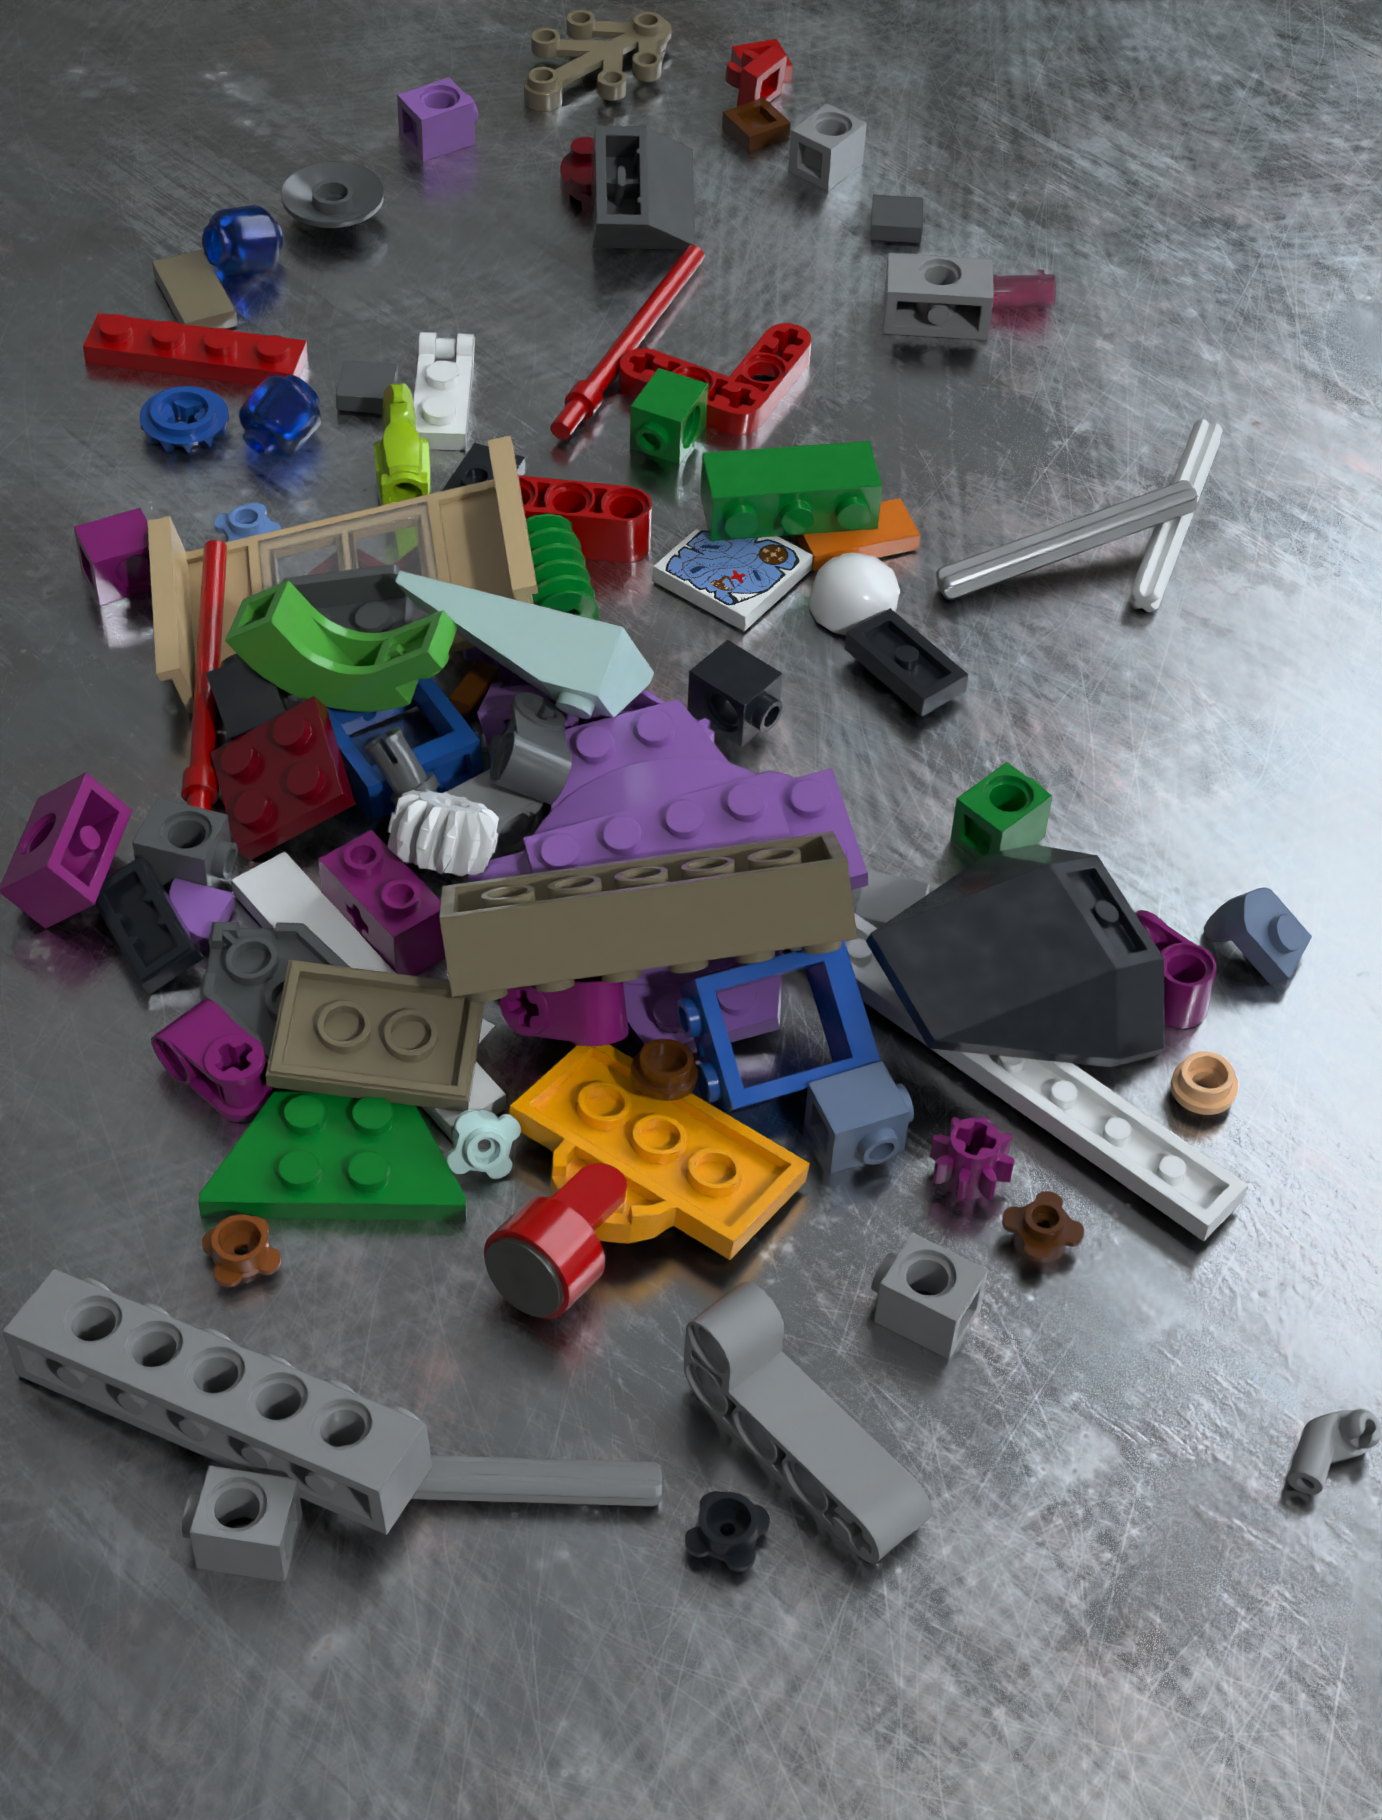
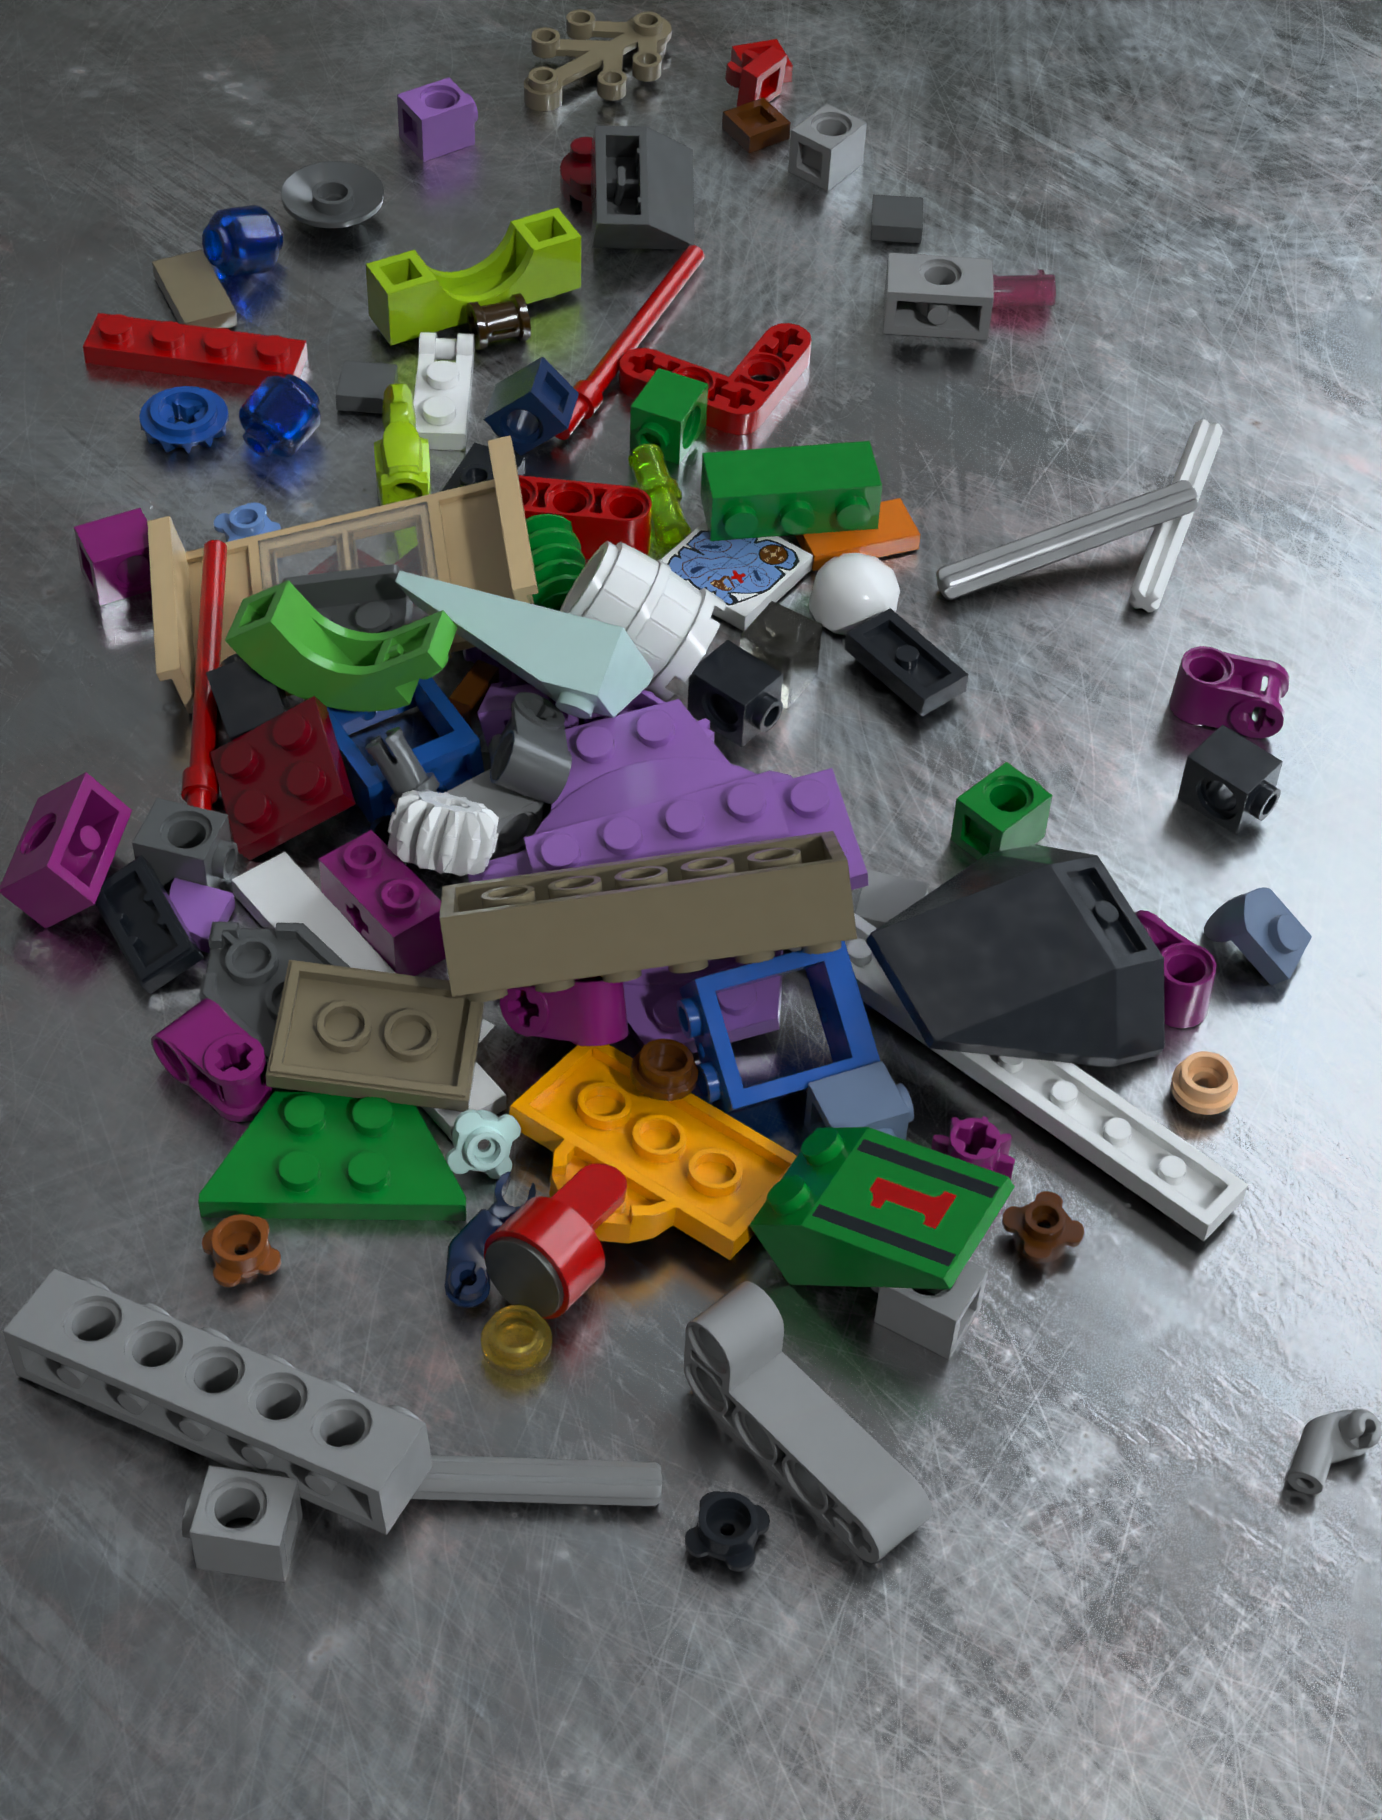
(466, 1273): none -> dark blue arm
(498, 321): none -> dark brown bush
(516, 1340): none -> clear yellow plate
(531, 405): none -> dark blue brick
(534, 258): none -> lime arch
(653, 605): none -> white piece
(665, 494): none -> clear neon green pin
(787, 644): none -> clear smoke brick
(877, 1212): none -> green slope
(1224, 690): none -> magenta piece
(1231, 780): none -> black brick

